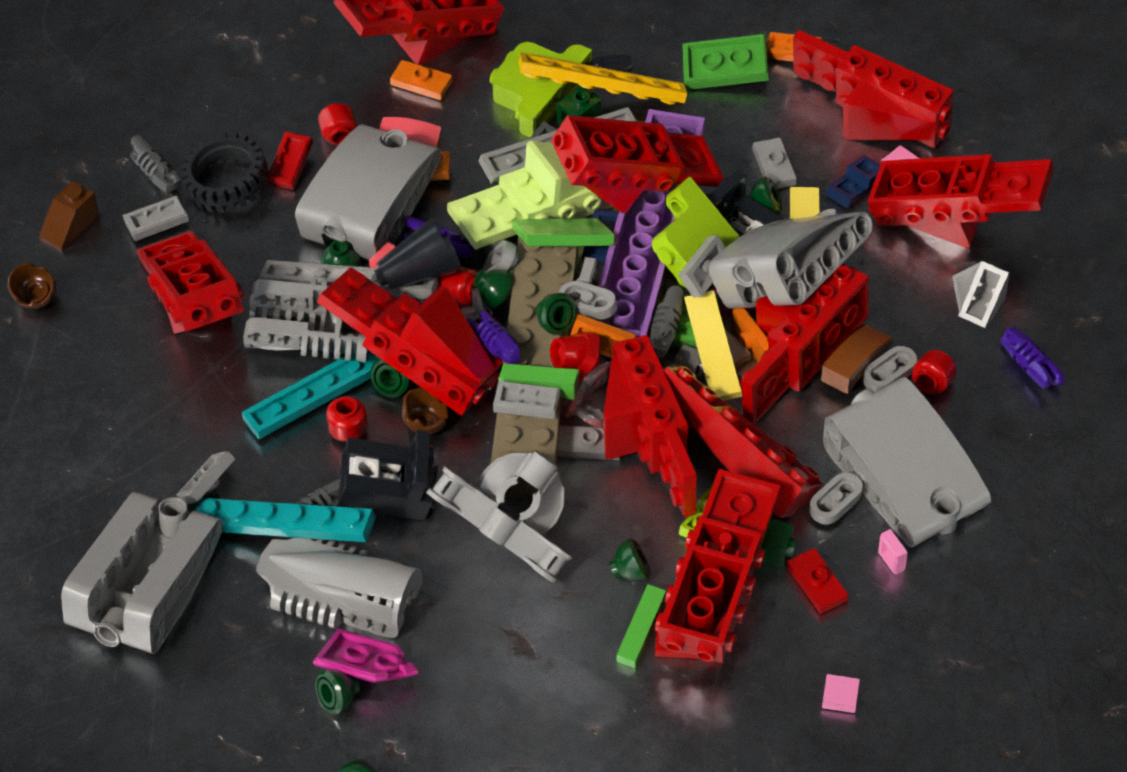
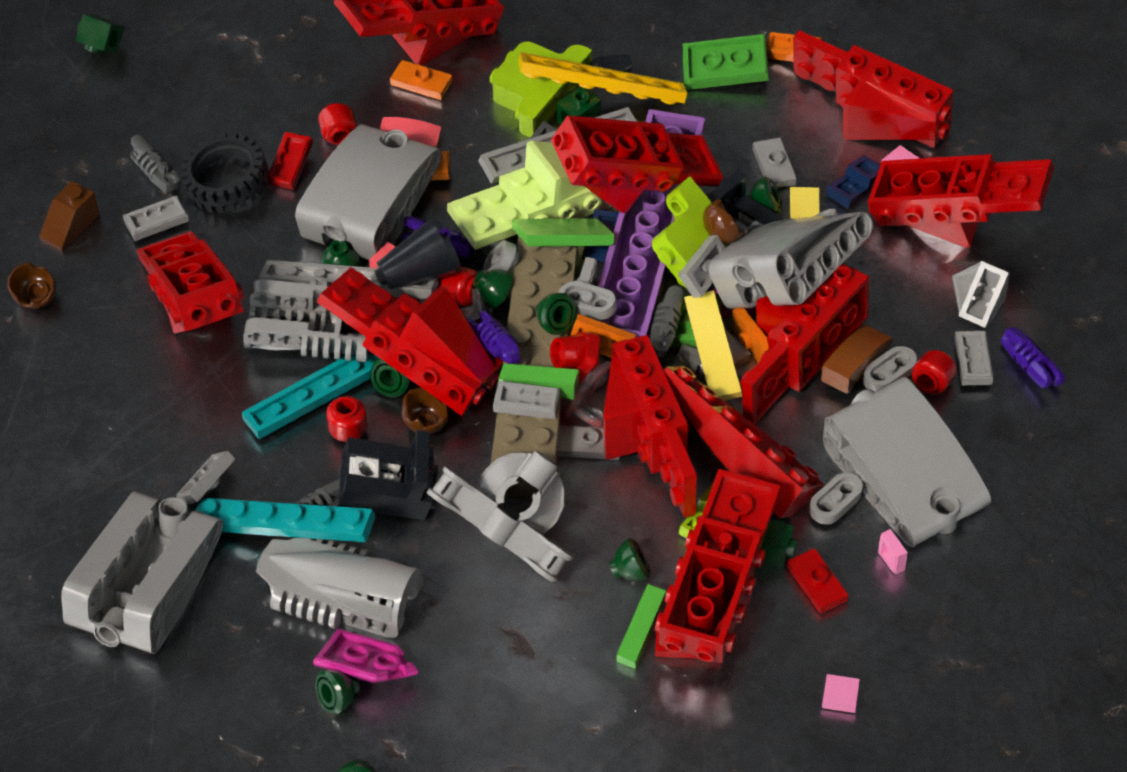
(99, 33): none -> dark green brick
(720, 223): none -> reddish brown hair
(973, 358): none -> light grey plate

